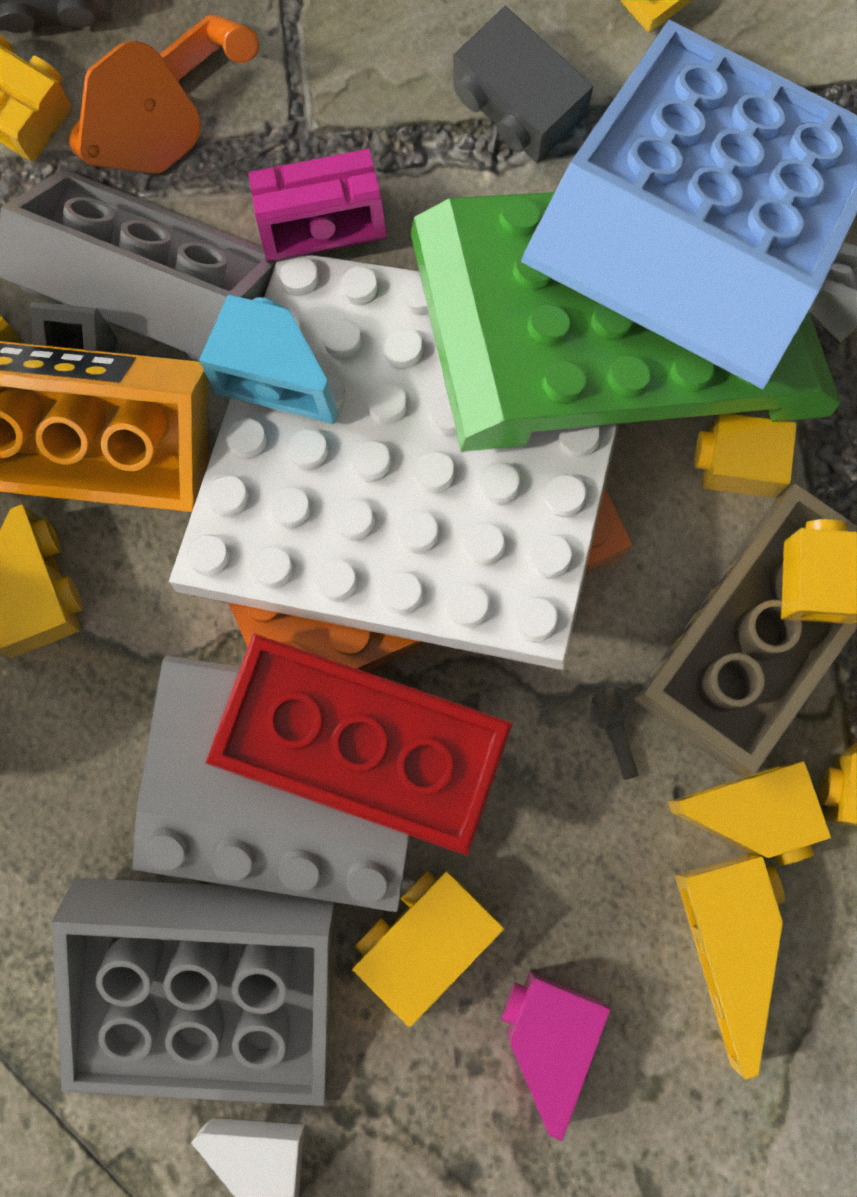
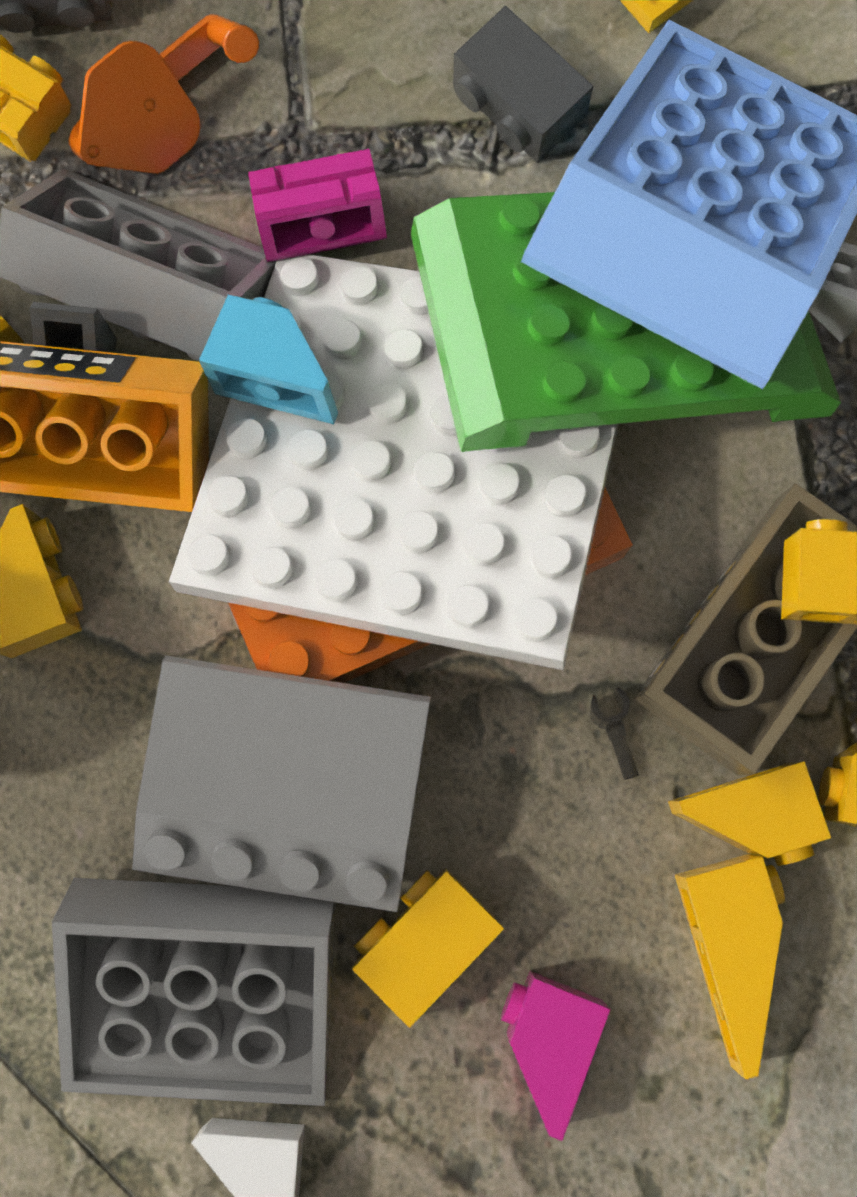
(359, 744): red tile -> none
(746, 455): yellow brick -> none

